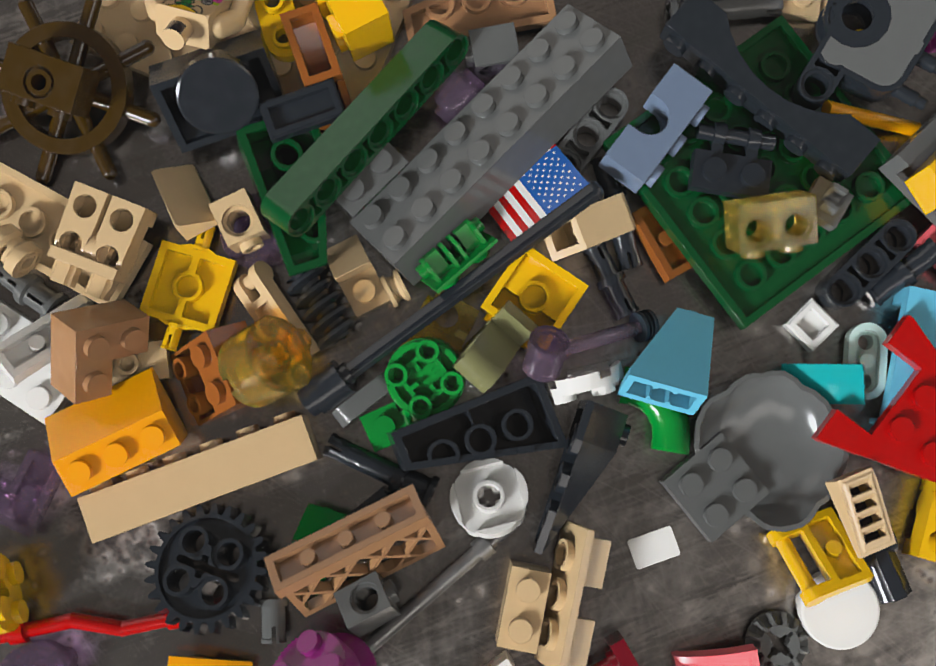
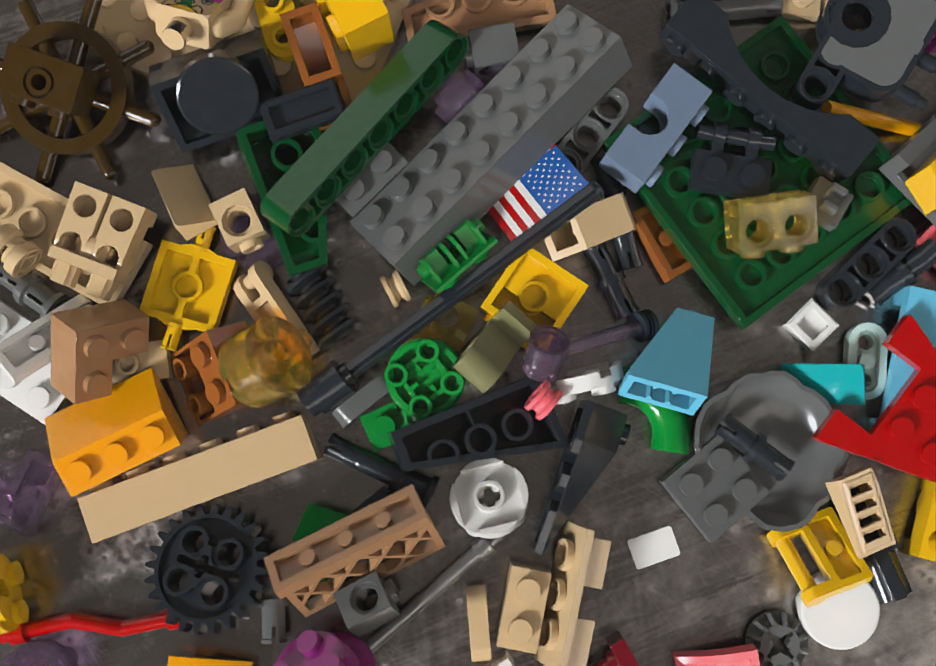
(356, 276): tan slope -> none
(478, 623): none -> tan beam
(543, 399): none -> coral bush
(754, 447): none -> black pin

